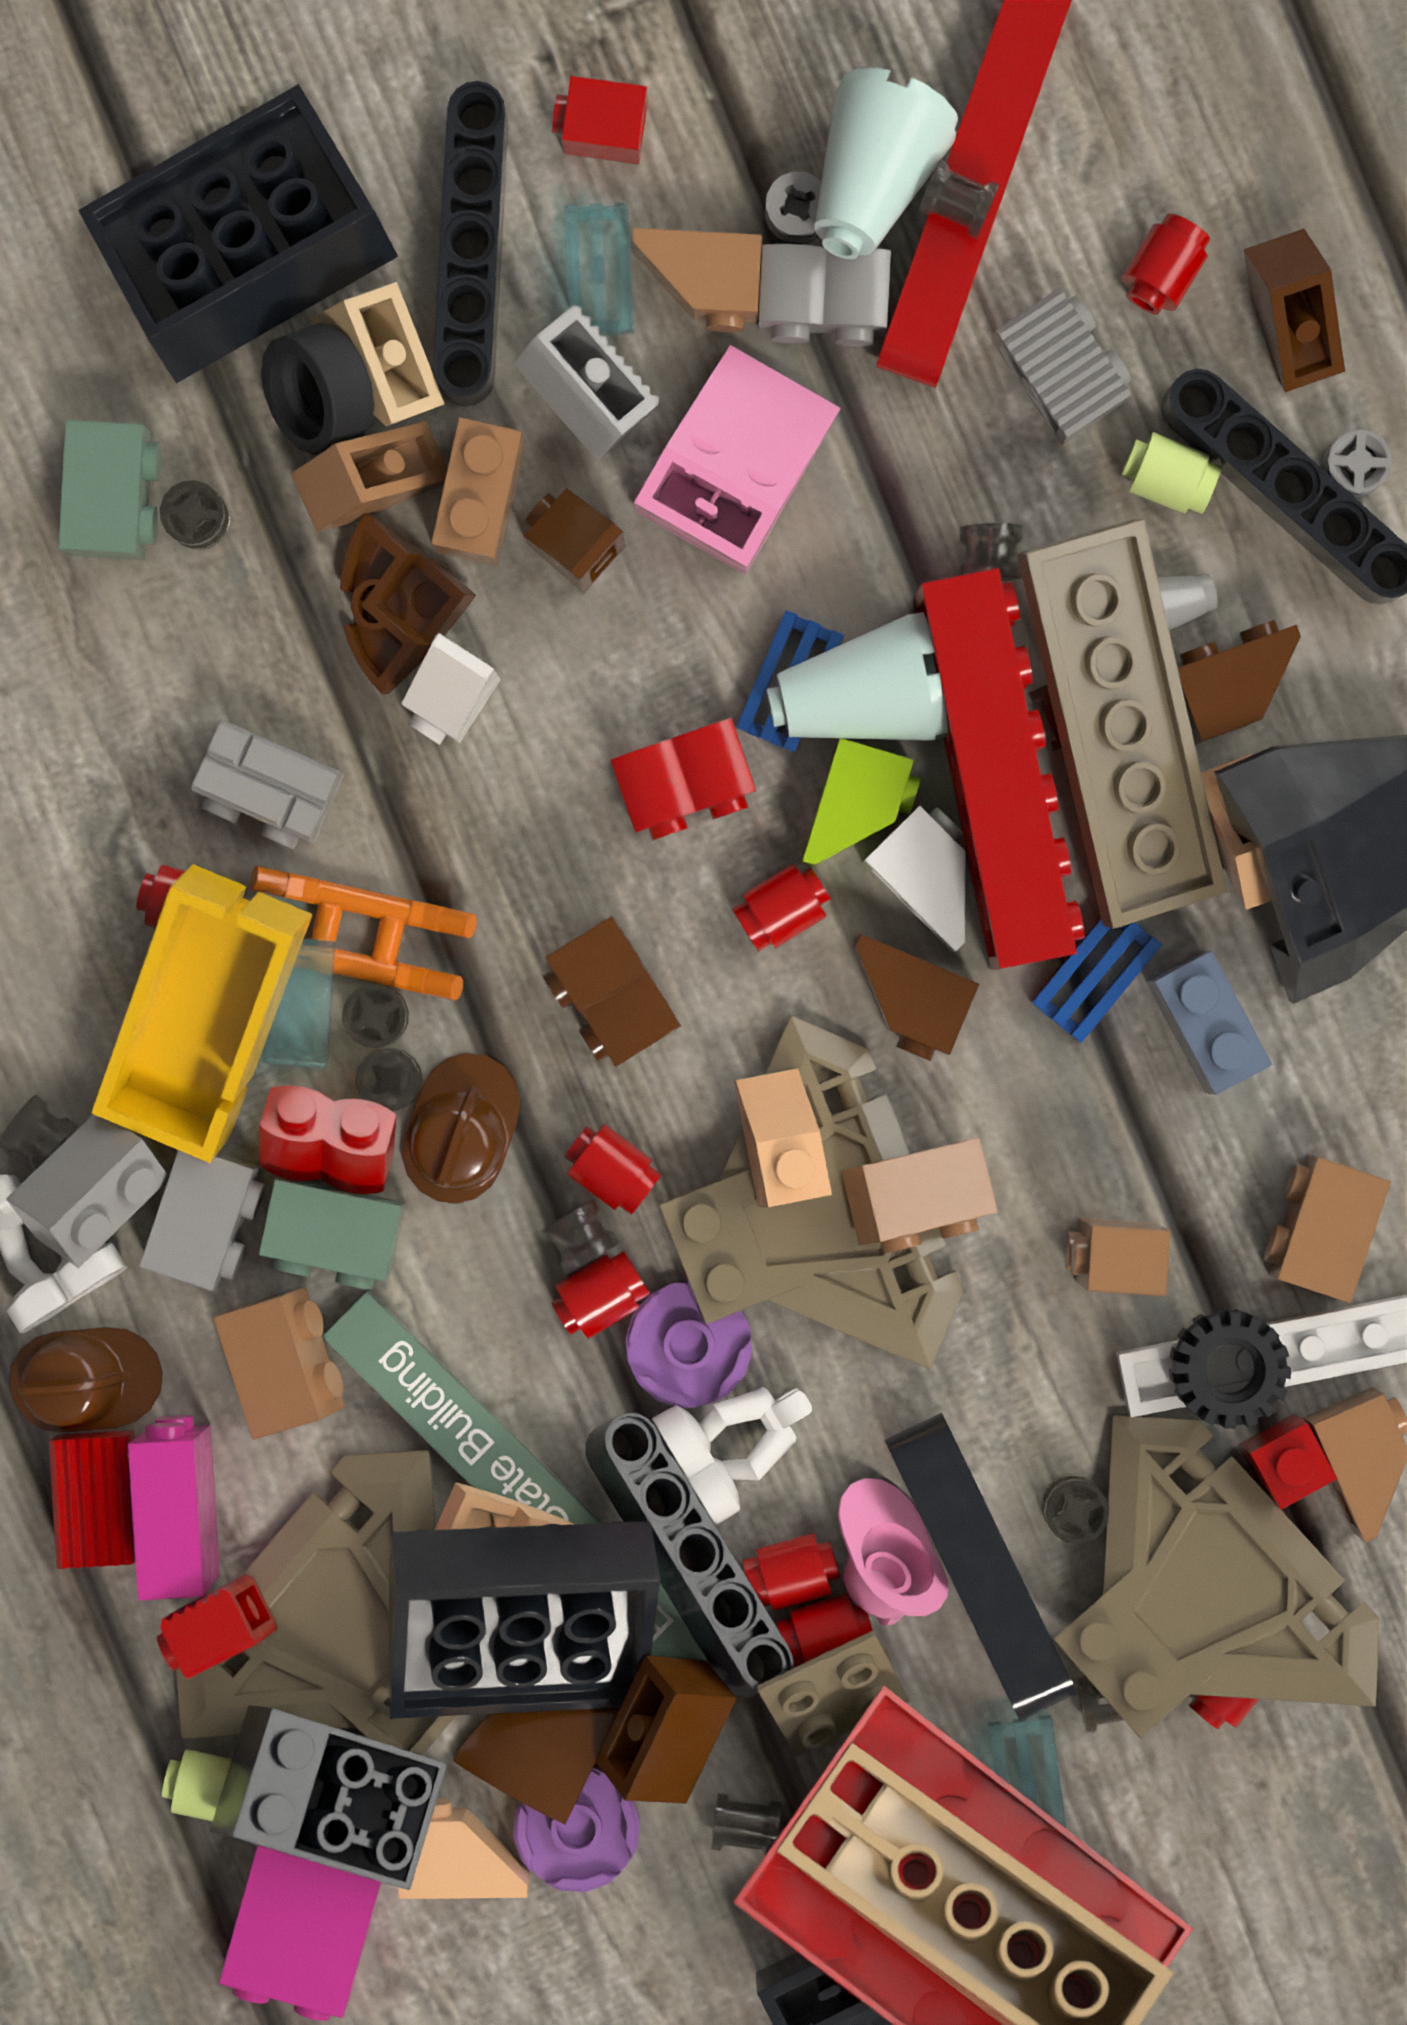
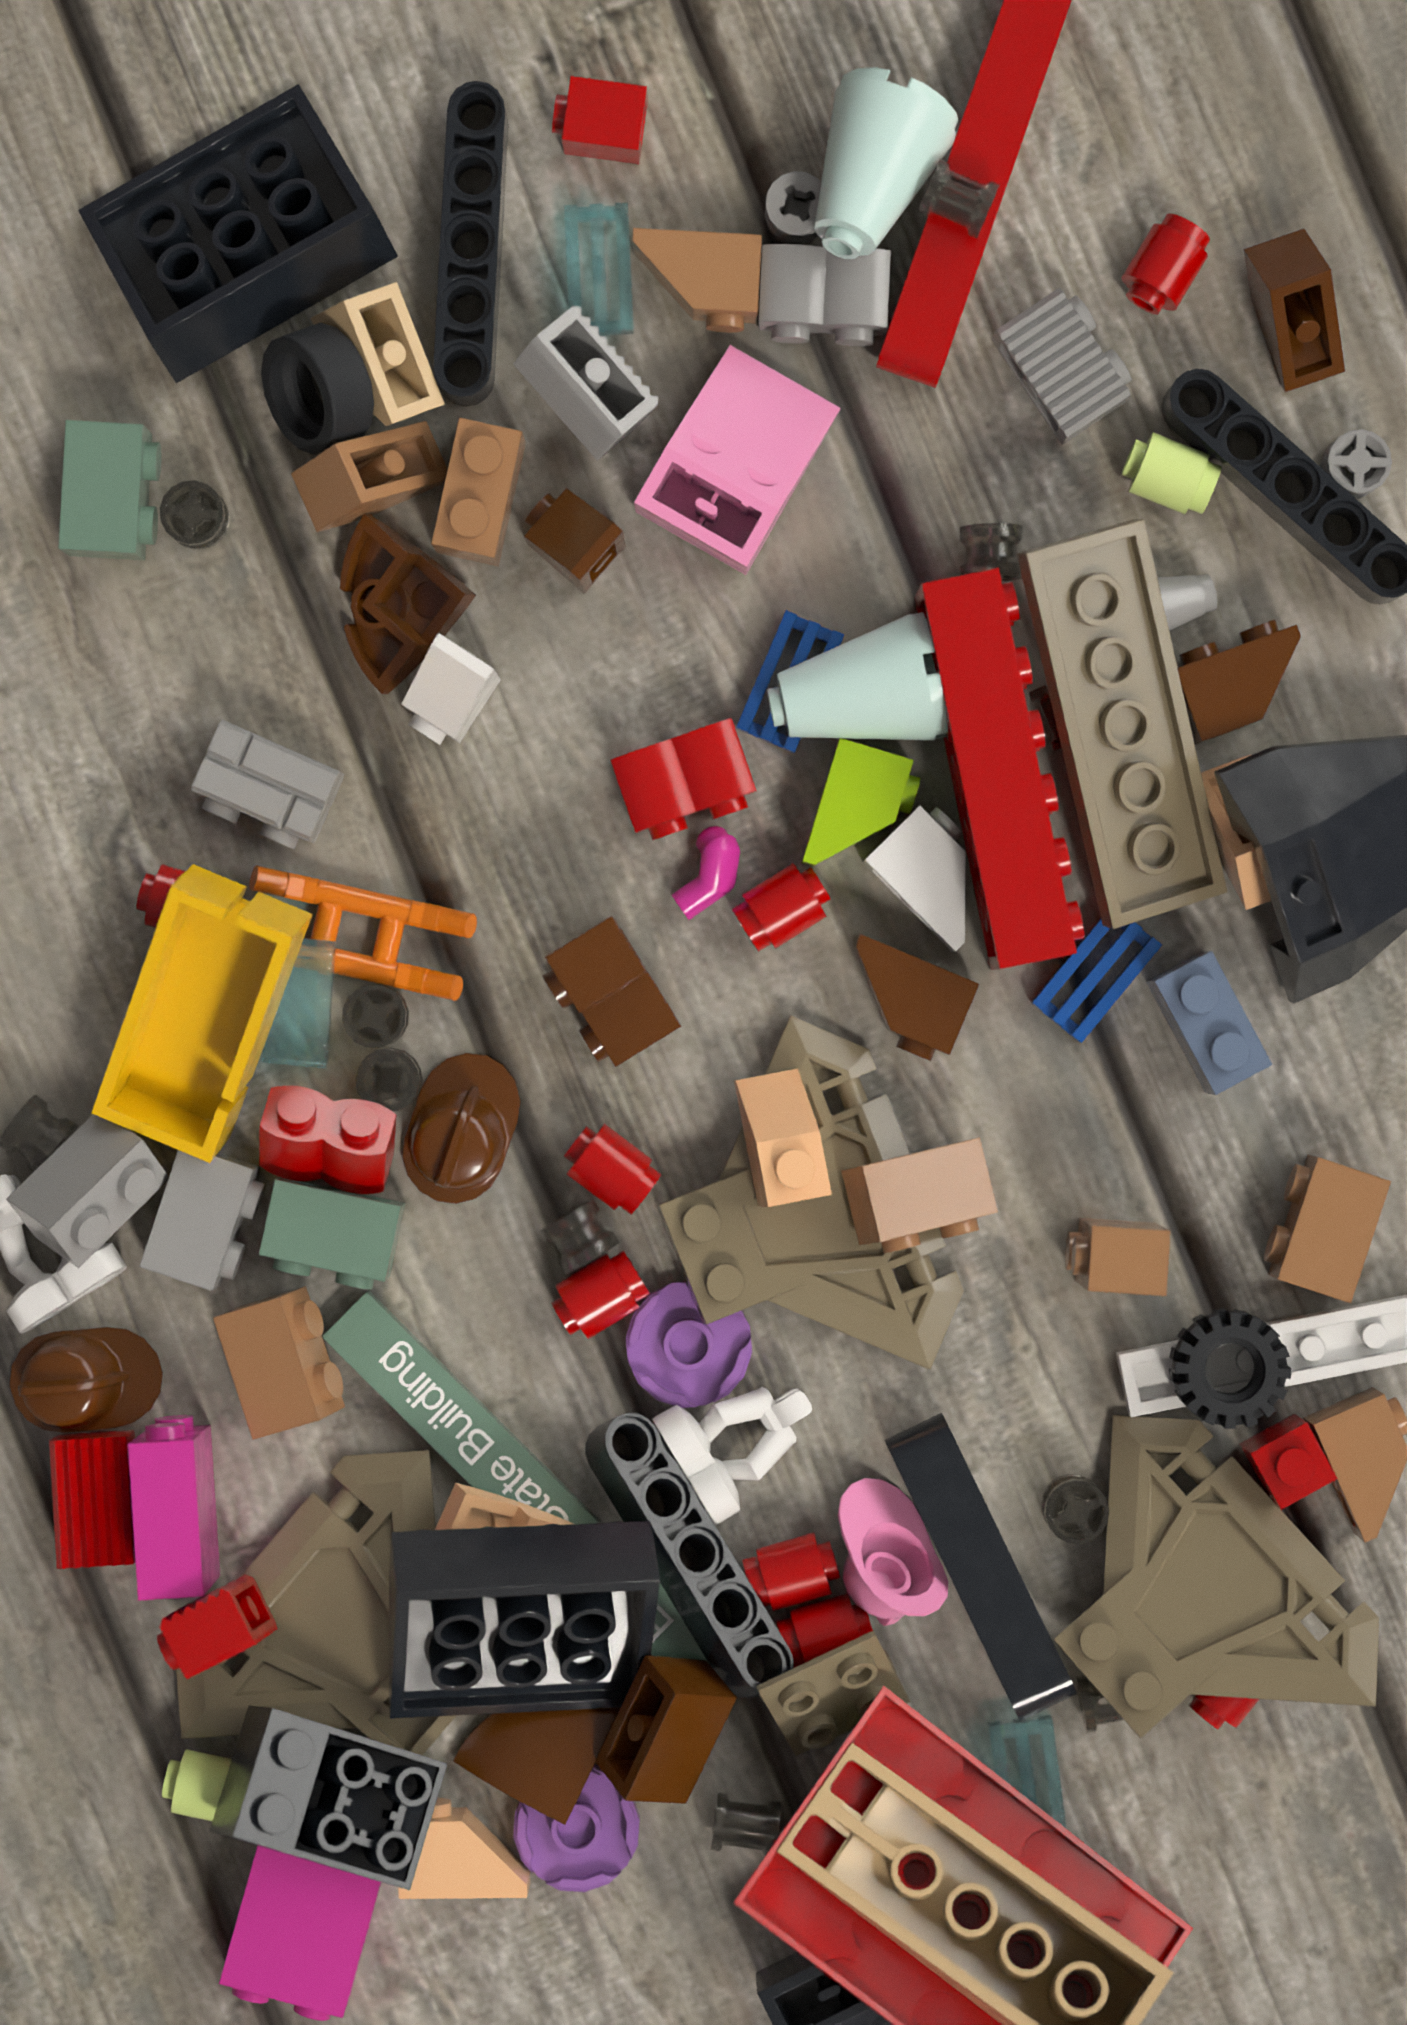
(716, 872): none -> dark pink arm

